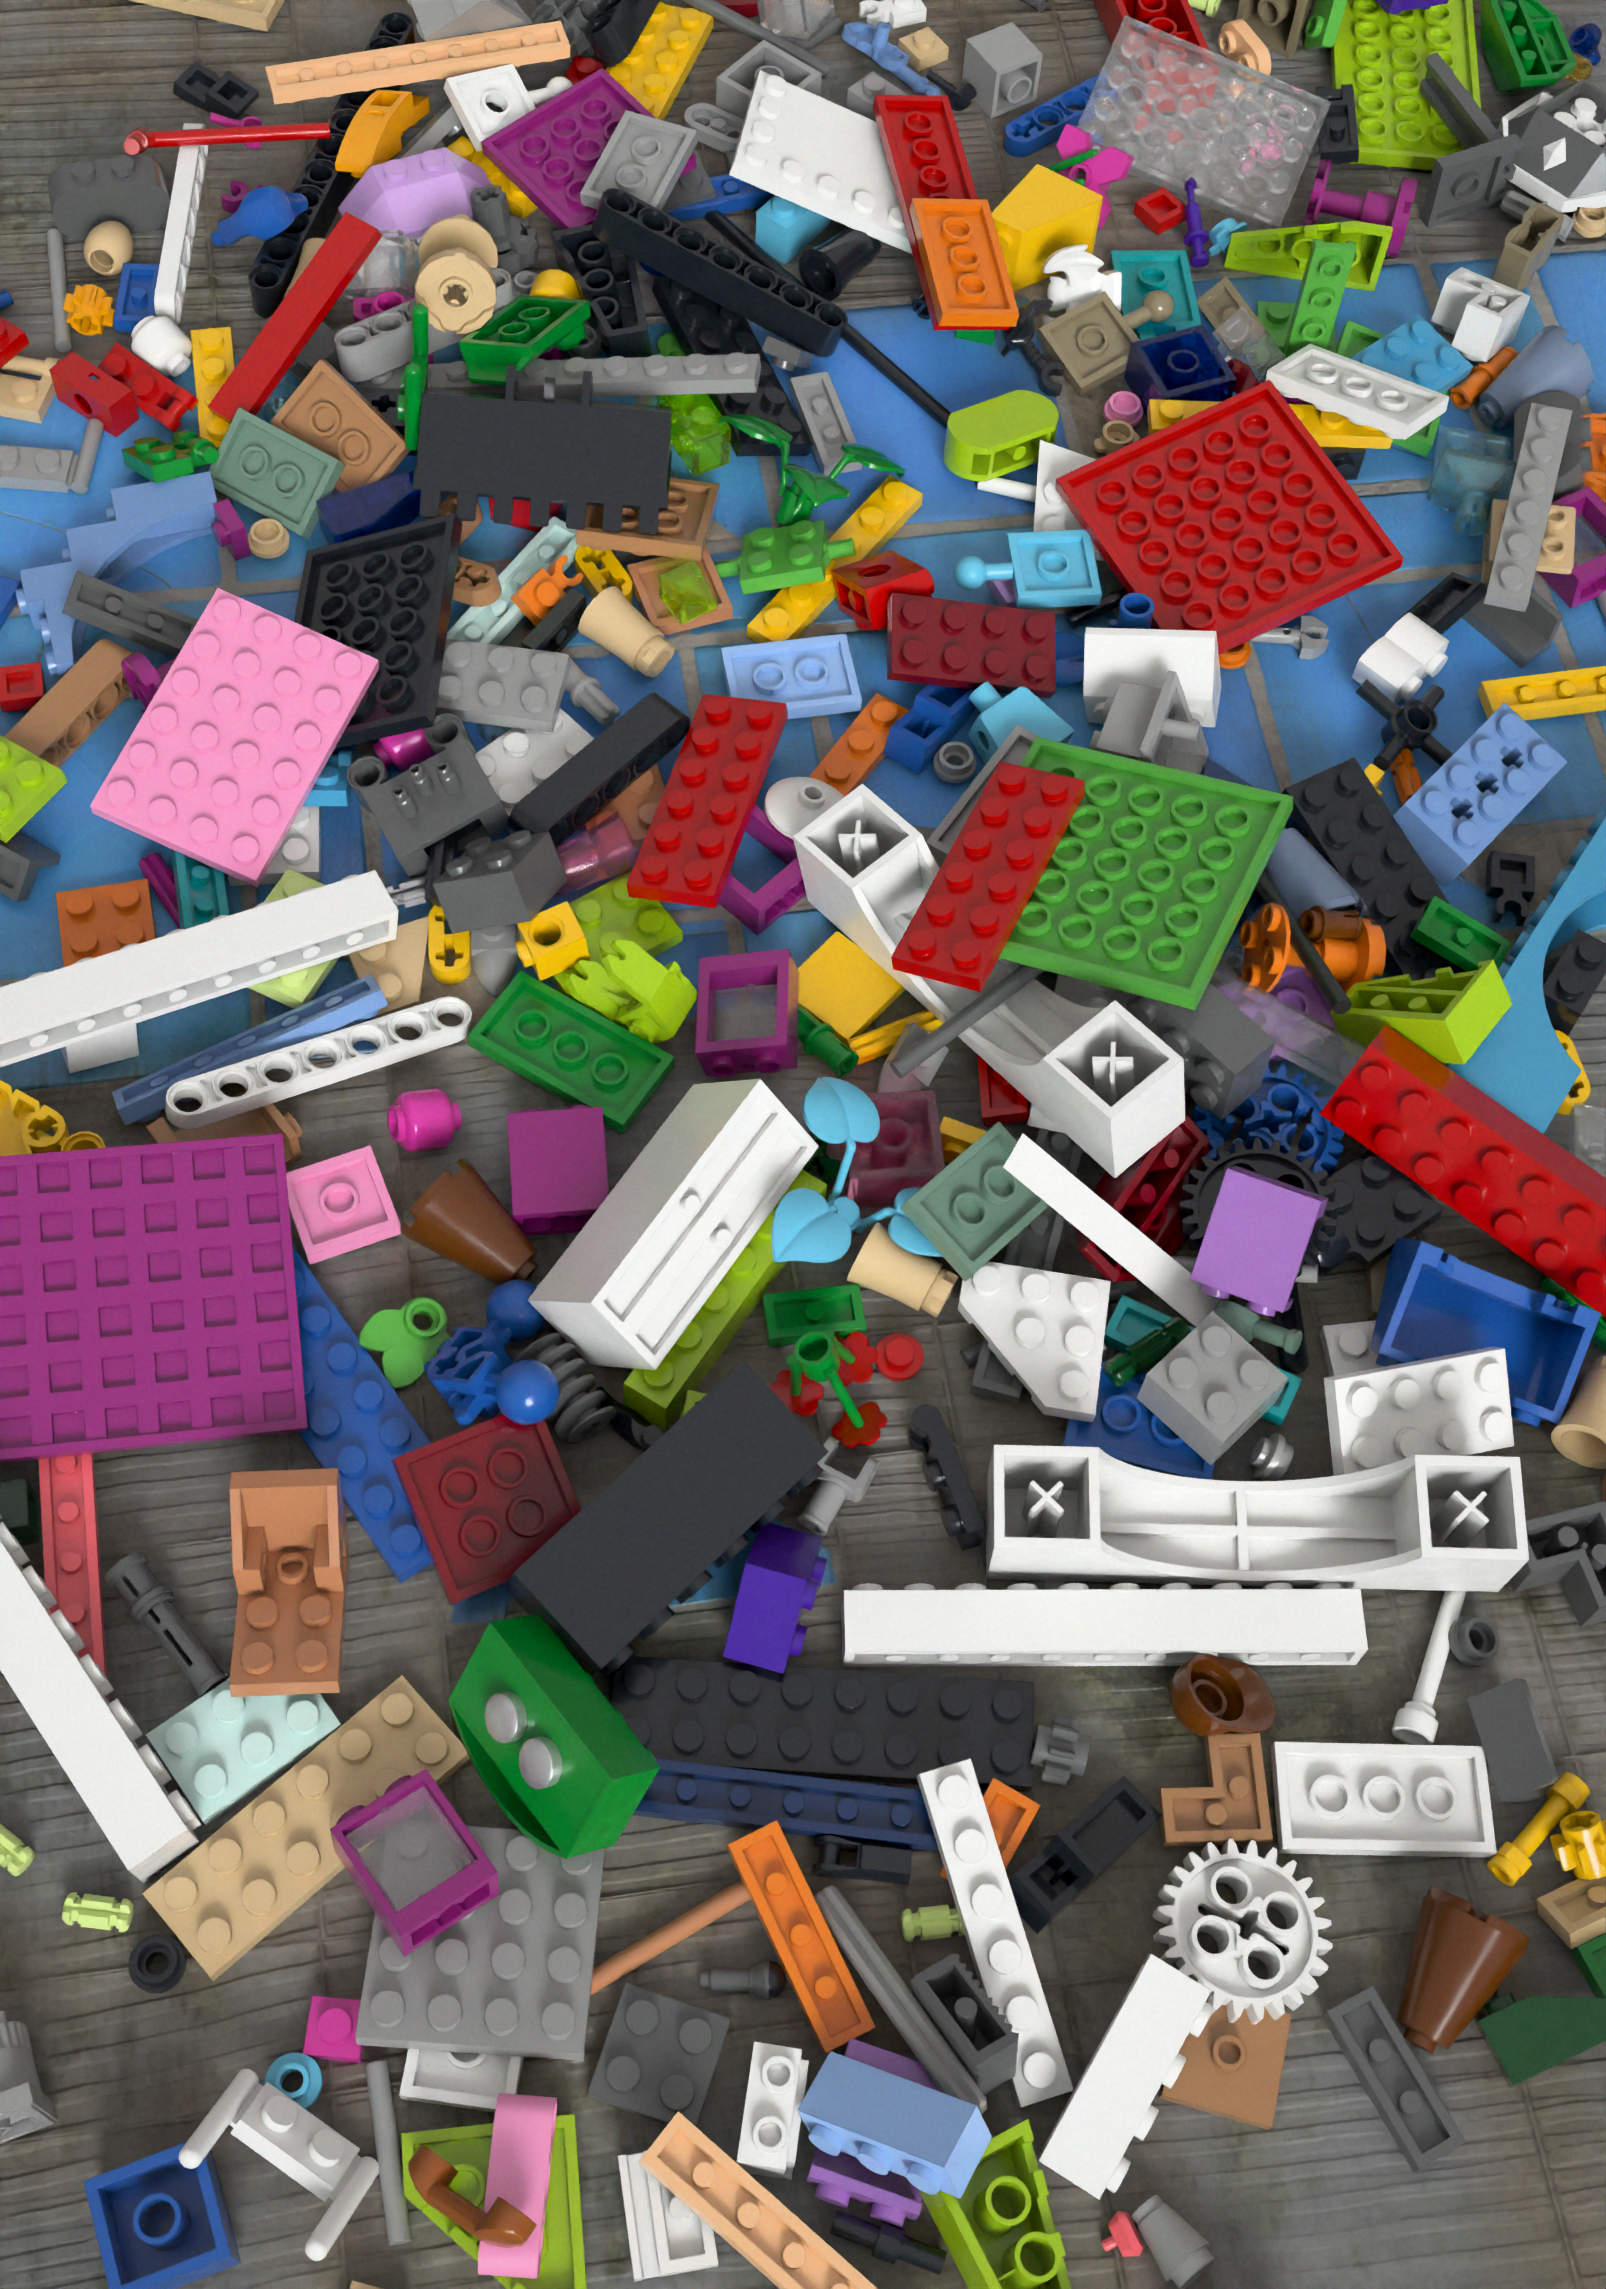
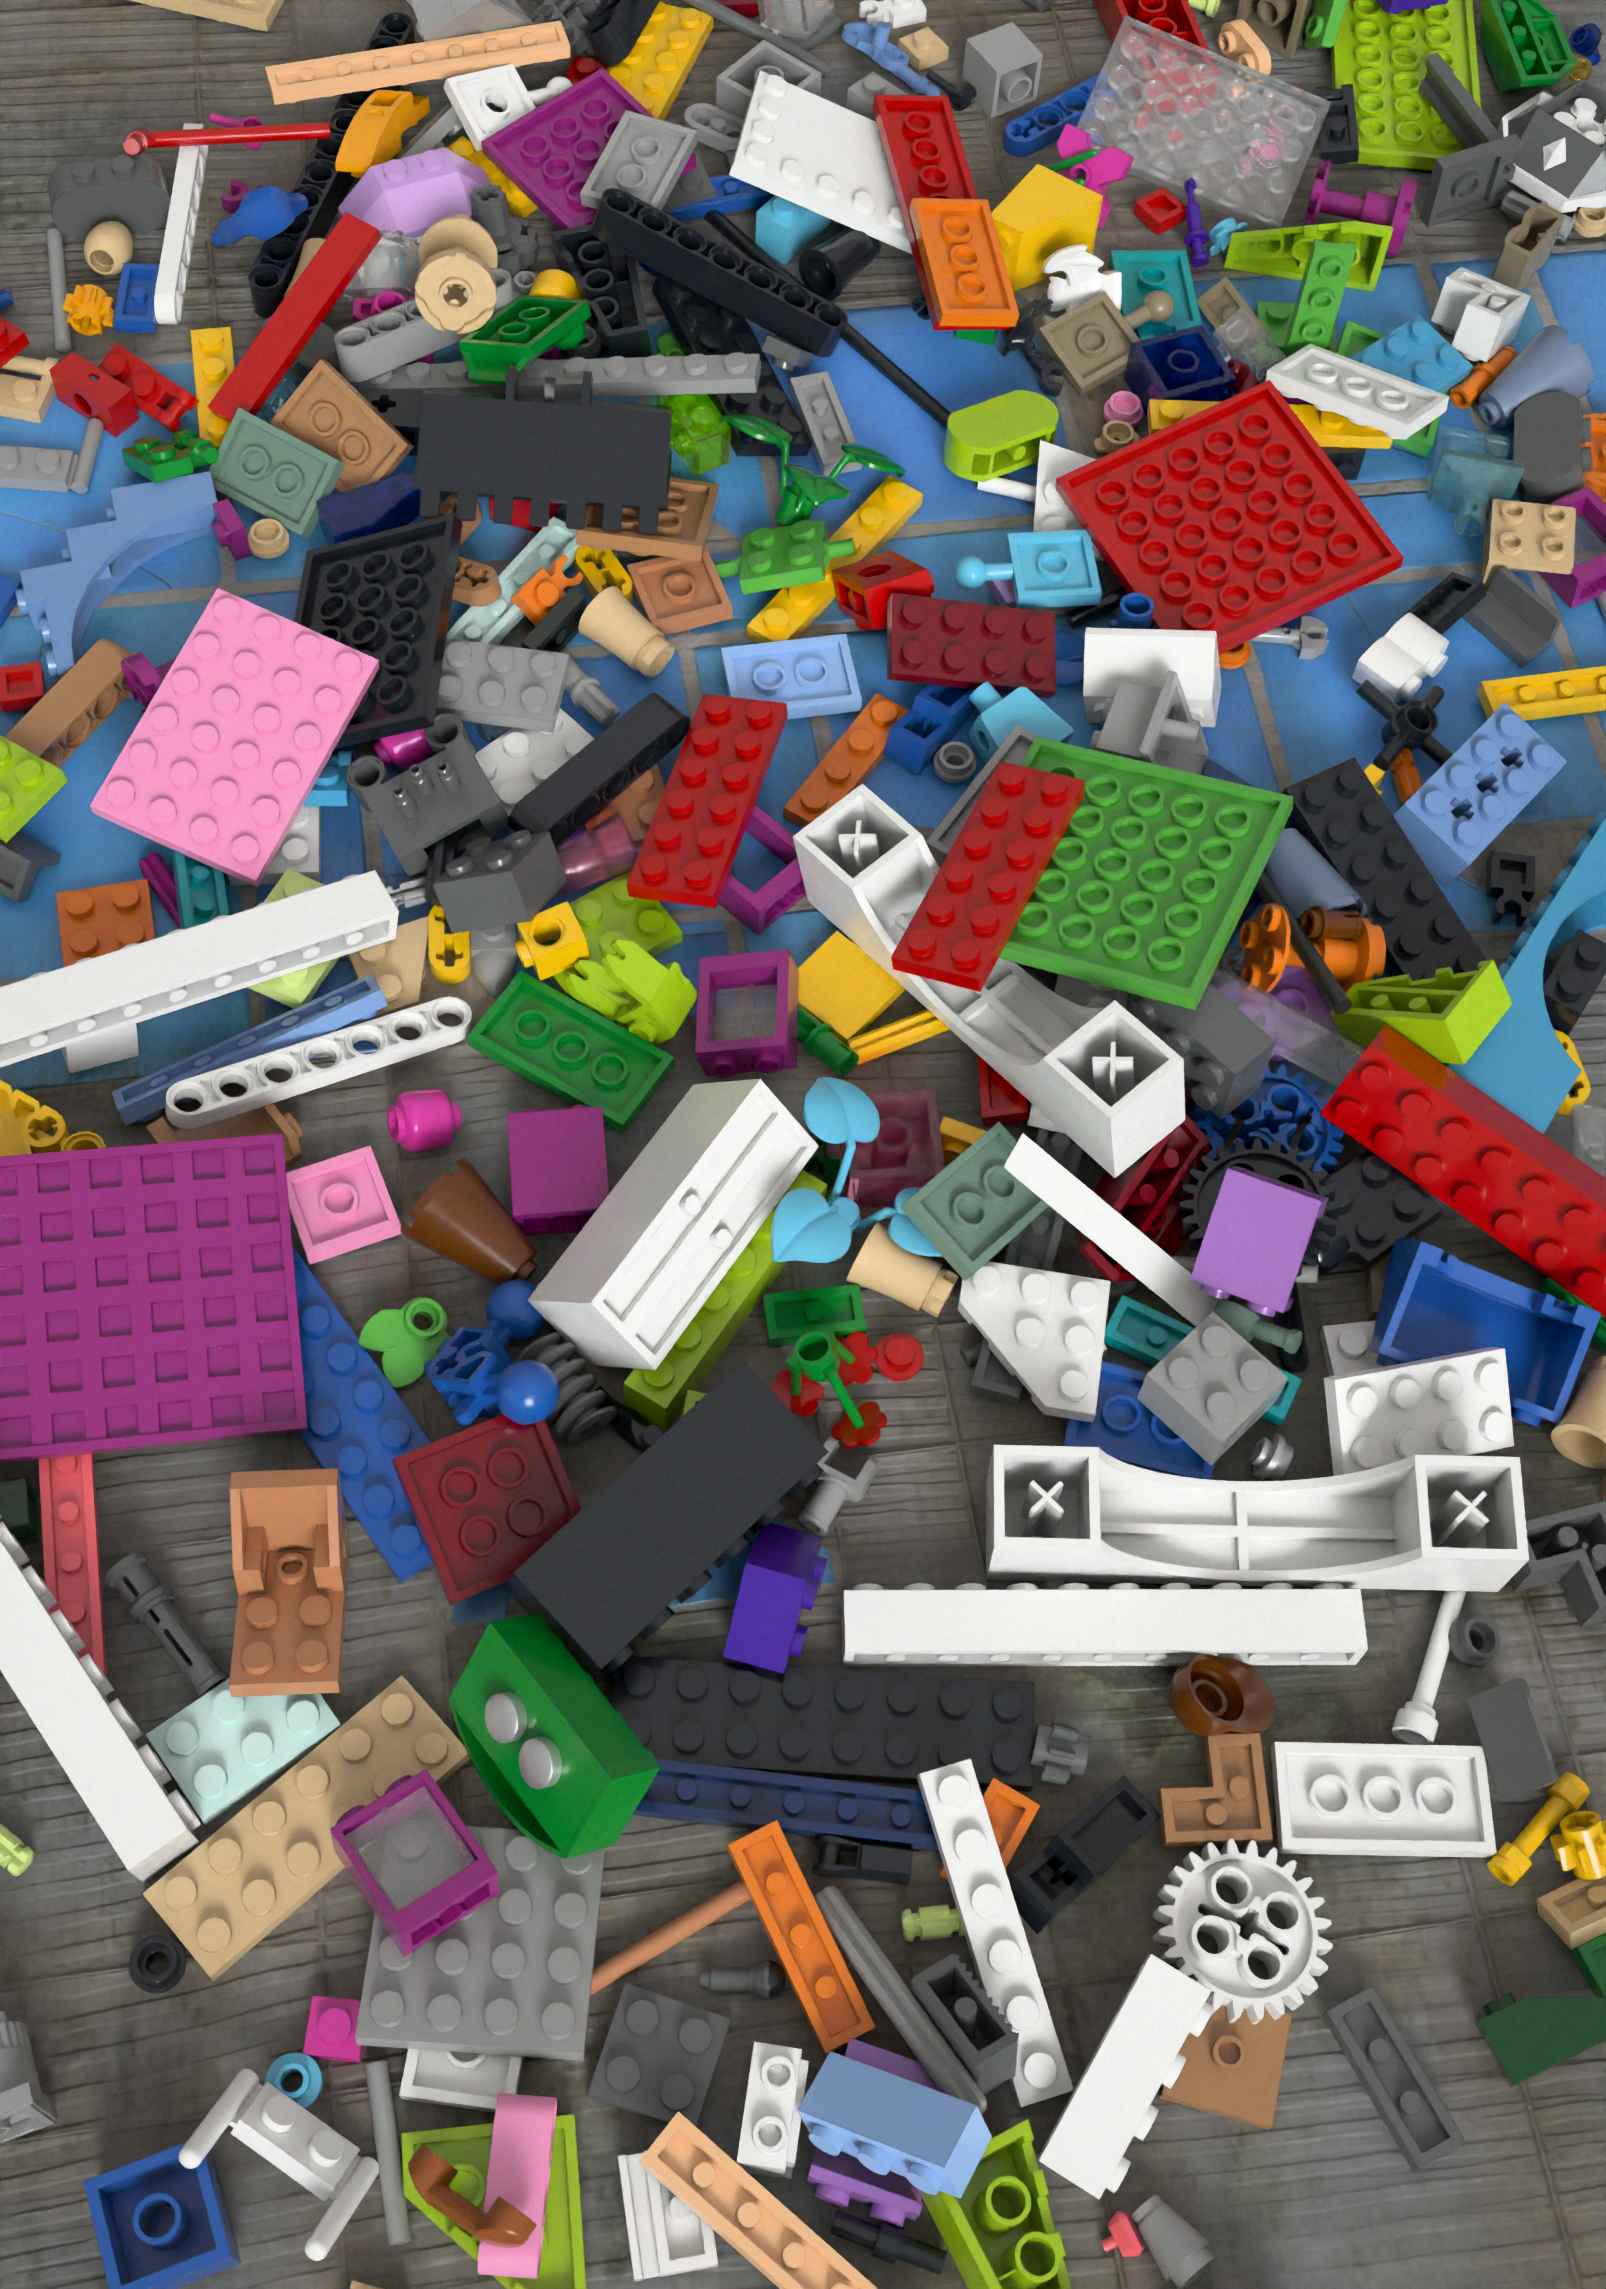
(97, 1912): yellowish green piece -> none
(128, 615): dark grey plate -> none
(161, 345): white head -> none
(209, 92): black slope -> none
(415, 377): green plate -> none
(686, 592): clear neon green slope -> none
(798, 802): white dish -> none
(918, 1077): light grey plate -> none
(945, 1474): black plate -> none
(964, 1019): dark grey bar -> none
(1145, 1352): dark green axle -> none
(1454, 1968): reddish brown cone -> none
(1458, 936): green plate -> none
(1528, 507): light grey plate -> none

